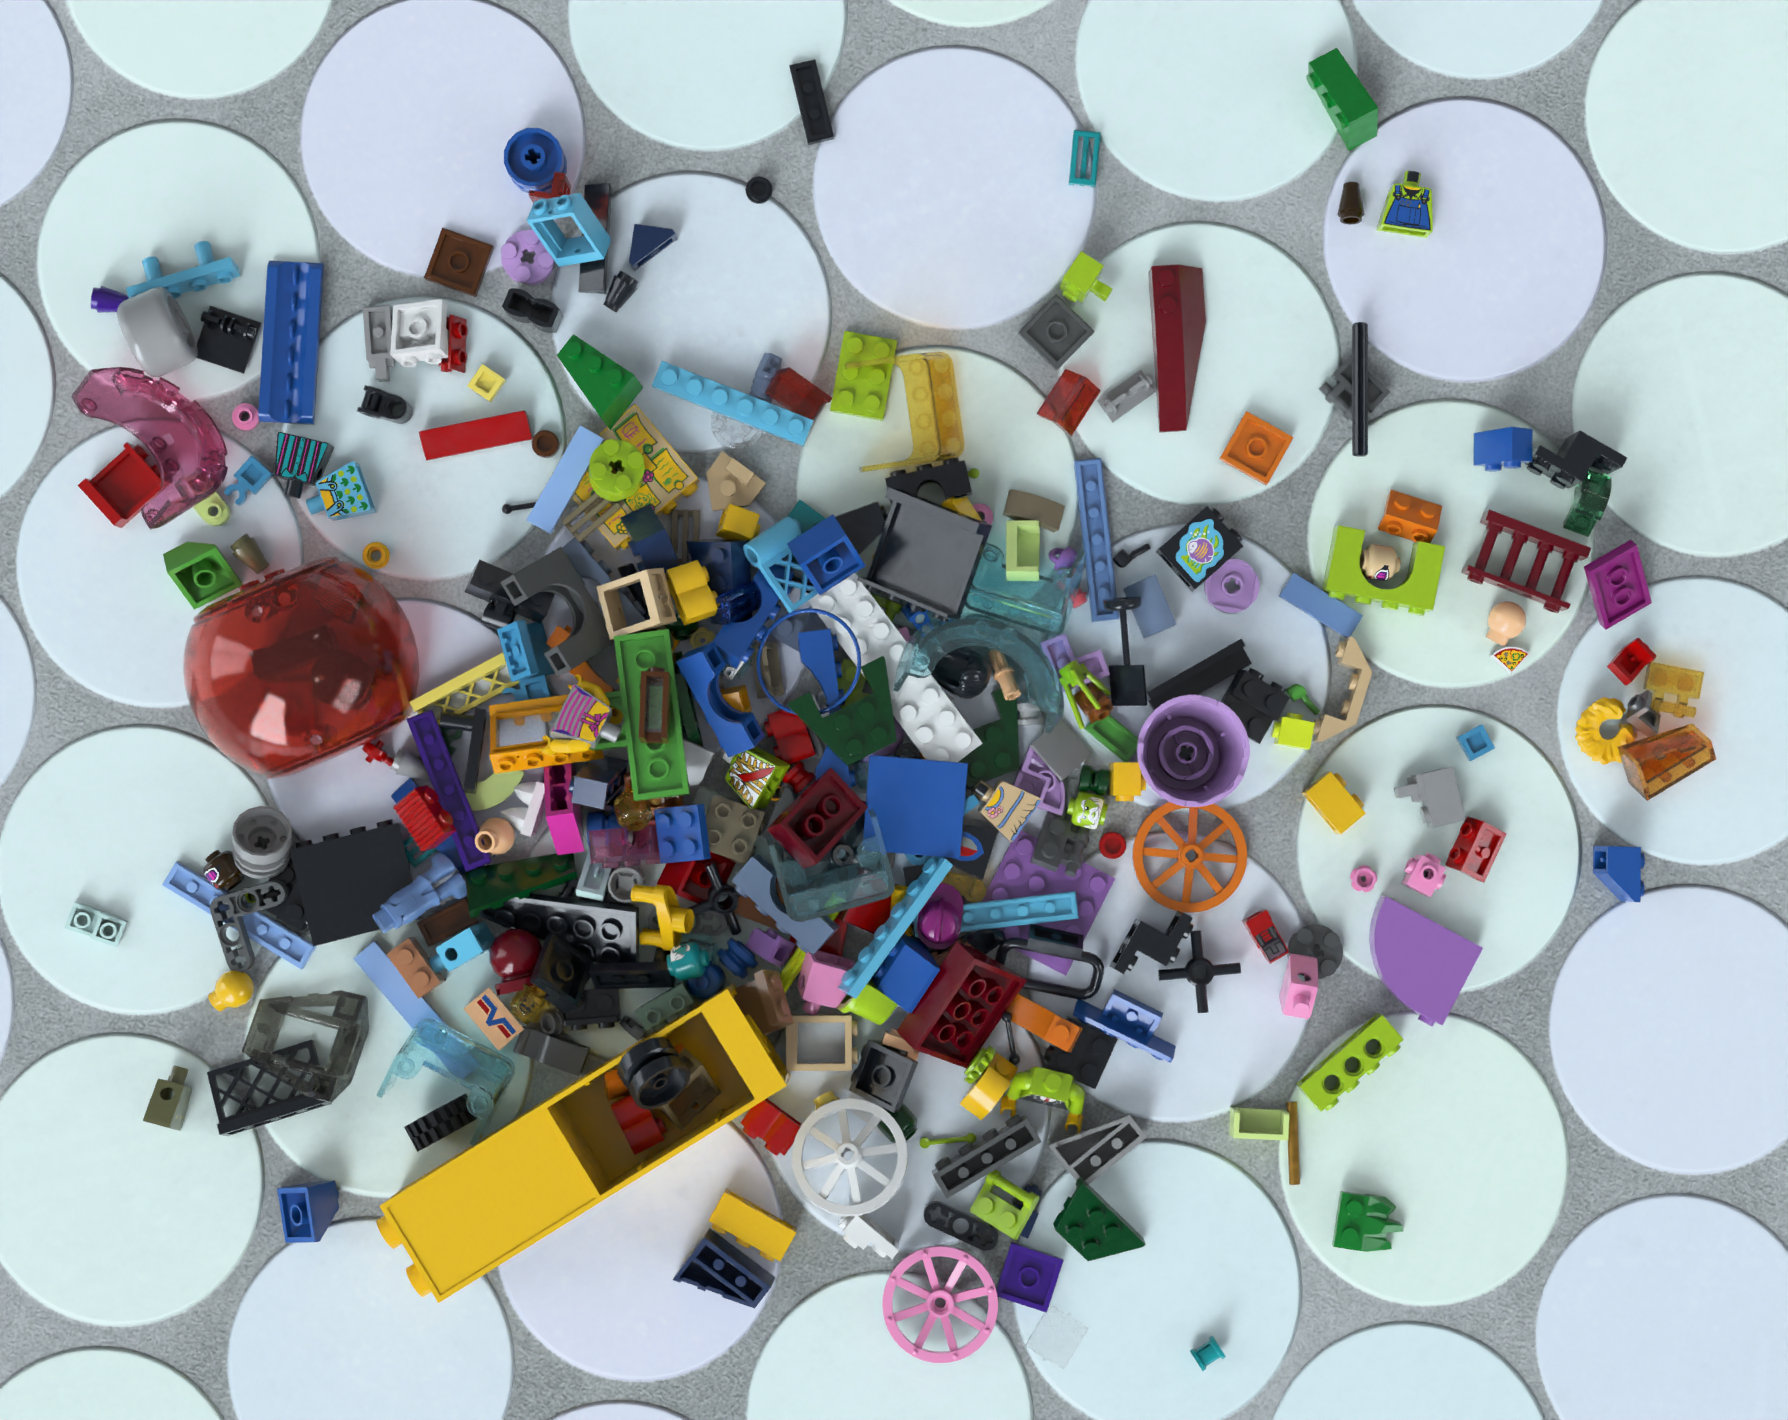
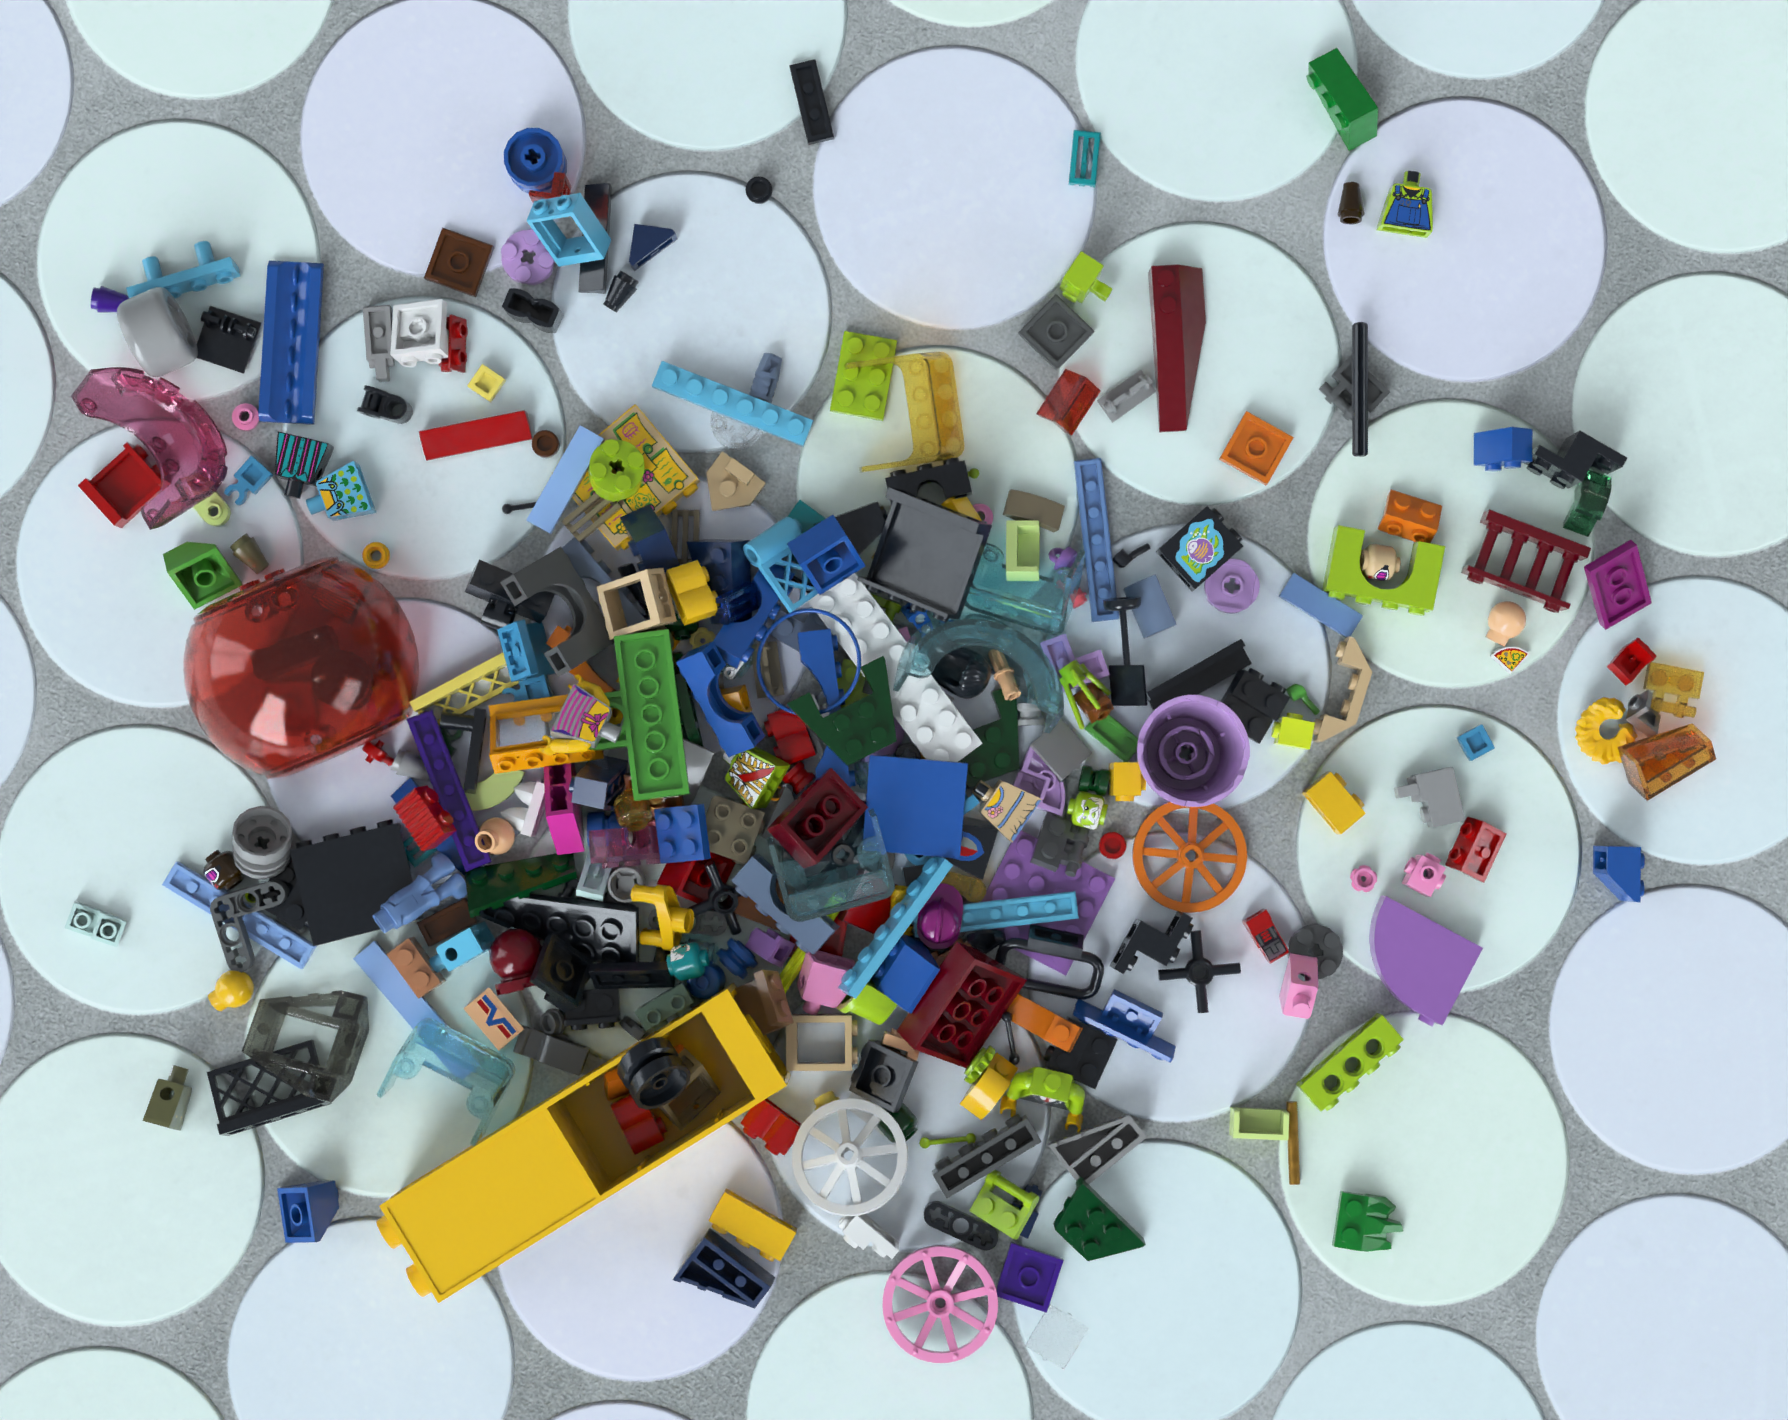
(440, 1123): black tyre -> none
(529, 1004): clear yellow head -> none
(601, 380): green wedge -> none
(654, 705): reddish brown window -> none
(738, 524): yellow brick -> none
(796, 393): clear red panel -> none
(1207, 1353): teal bush -> none

